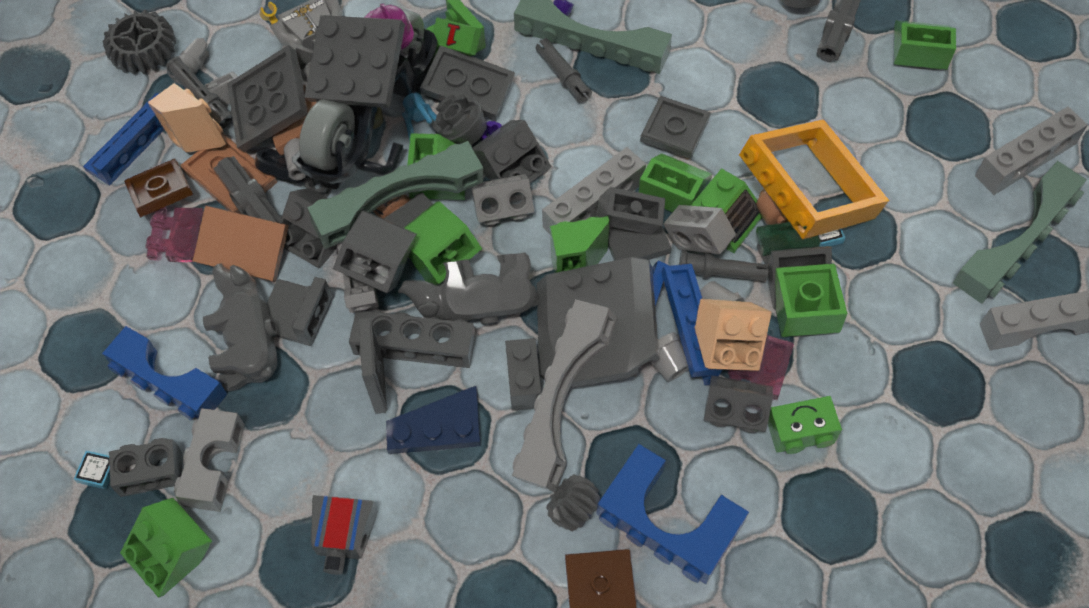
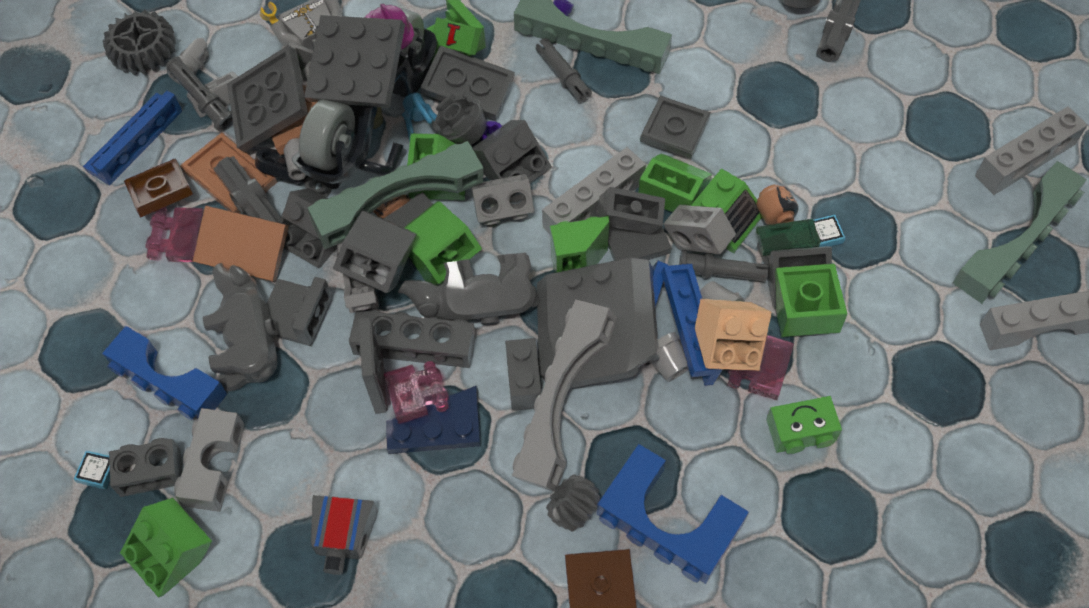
(186, 119): light nougat slope -> none
(407, 396): none -> clear pink plate
(740, 395): dark grey brick -> none
(836, 158): light orange window -> none
(924, 44): bright green slope -> none

